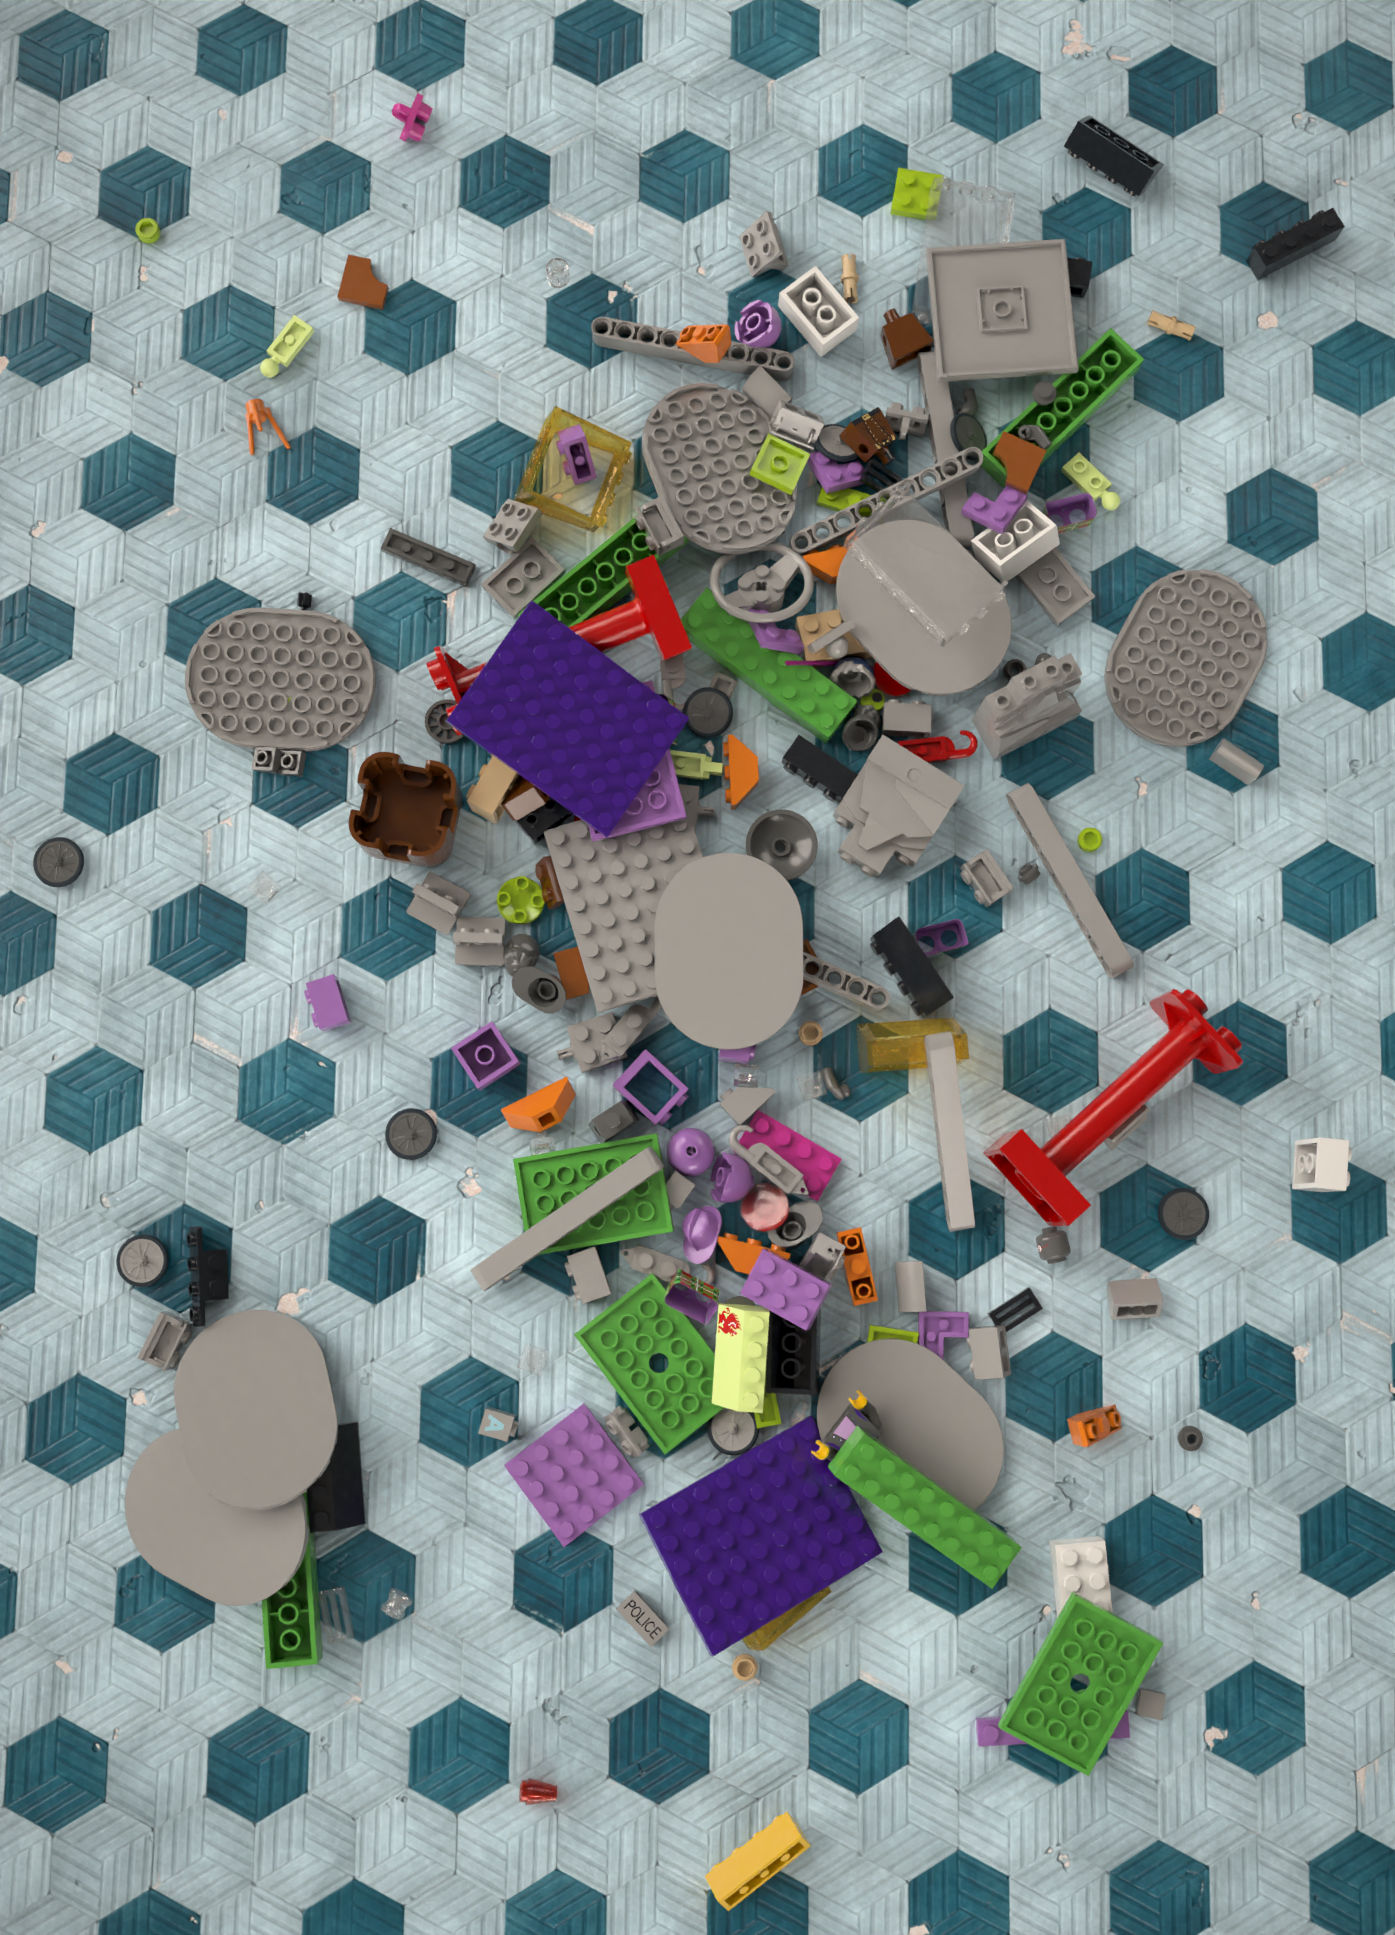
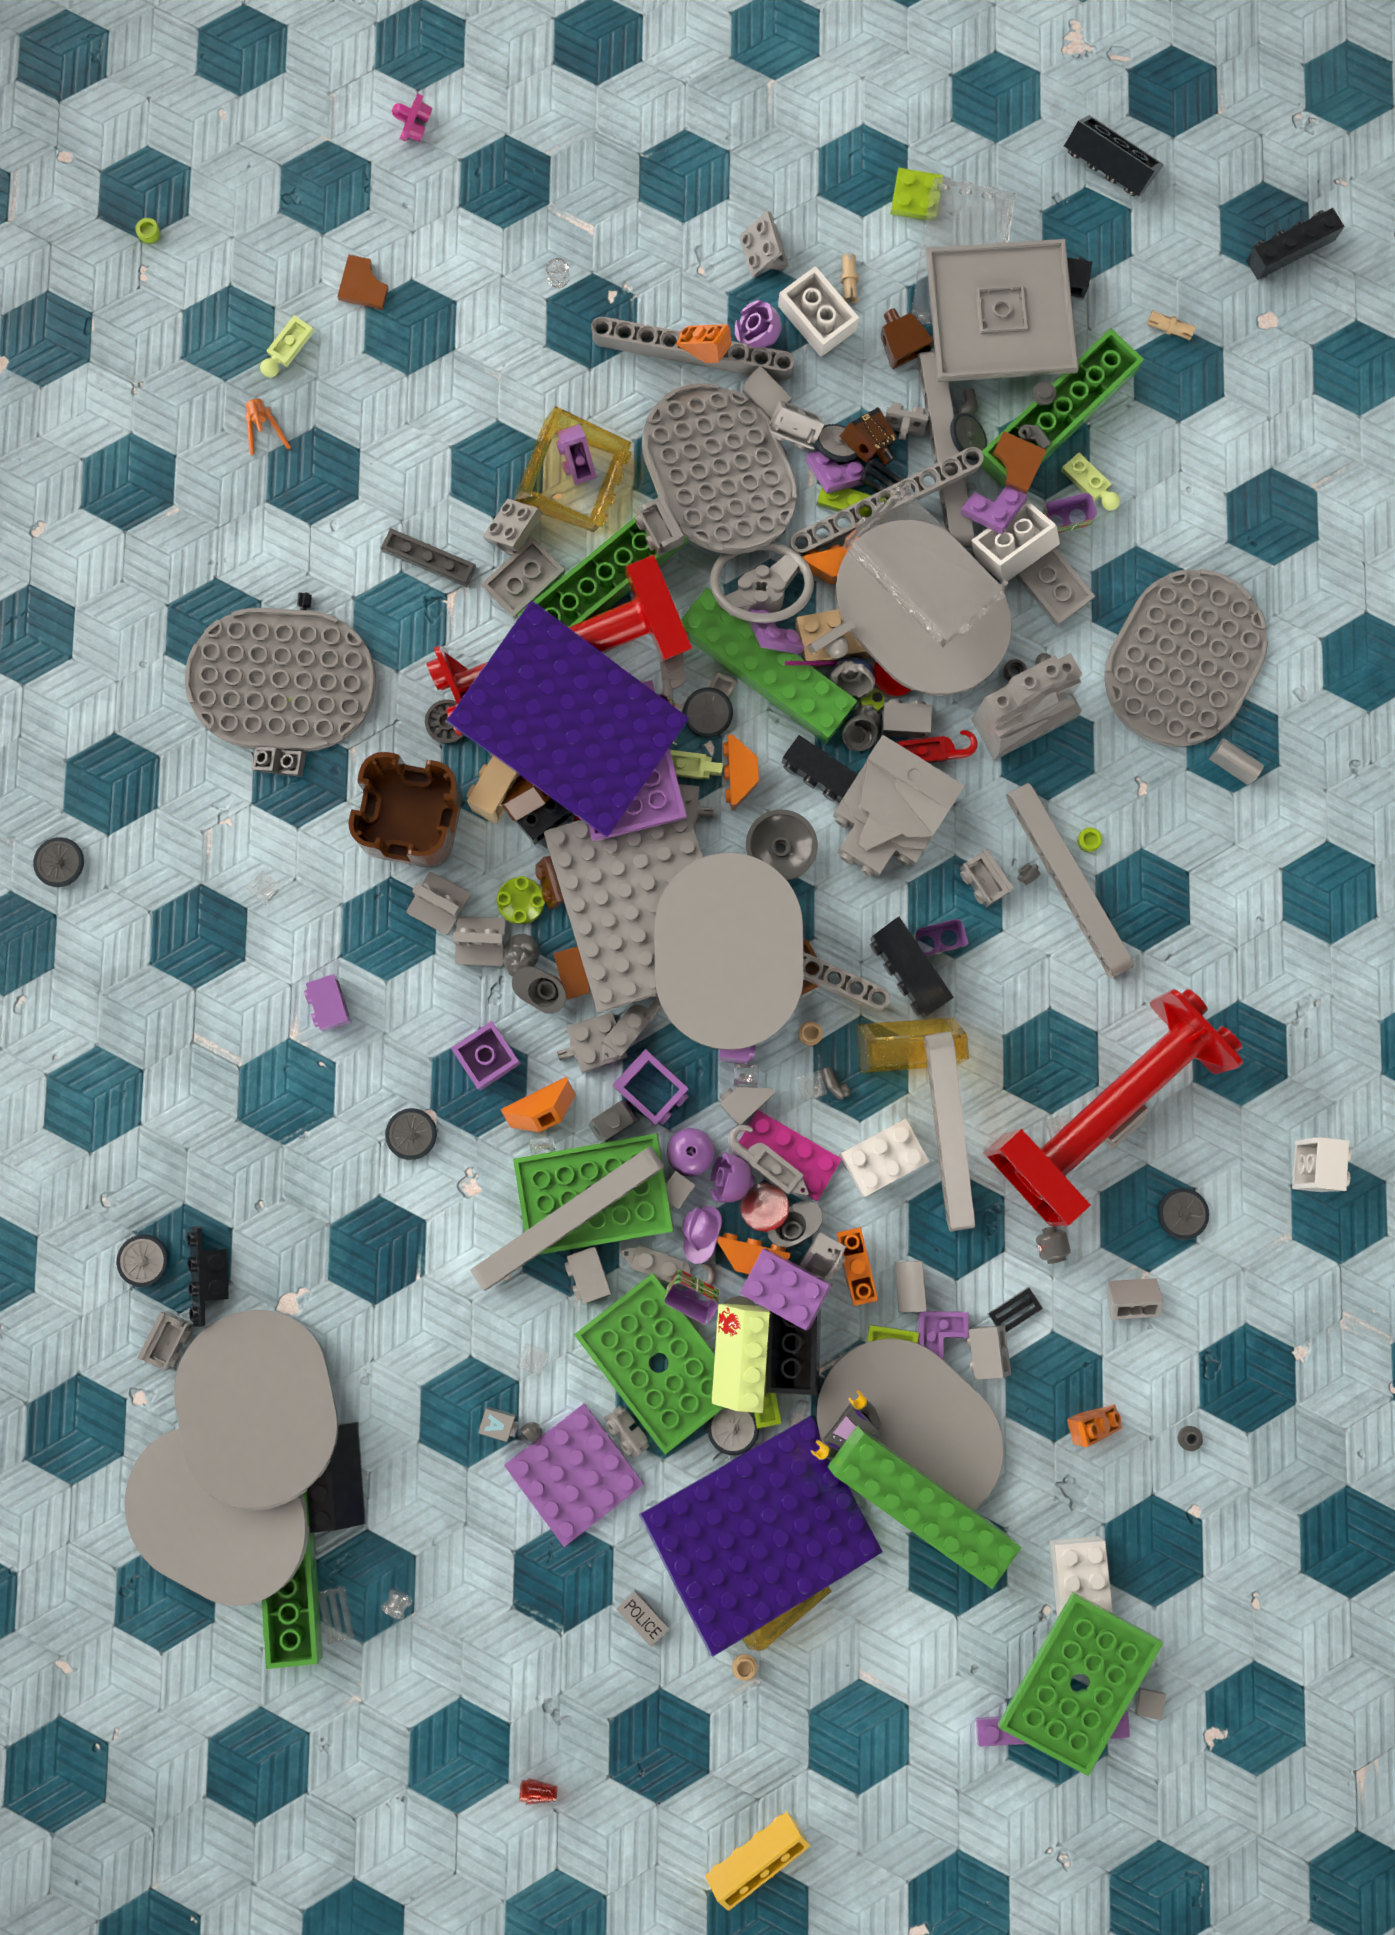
(532, 1431): none -> dark grey hinge
(779, 464): lime plate -> none
(884, 1158): none -> white brick

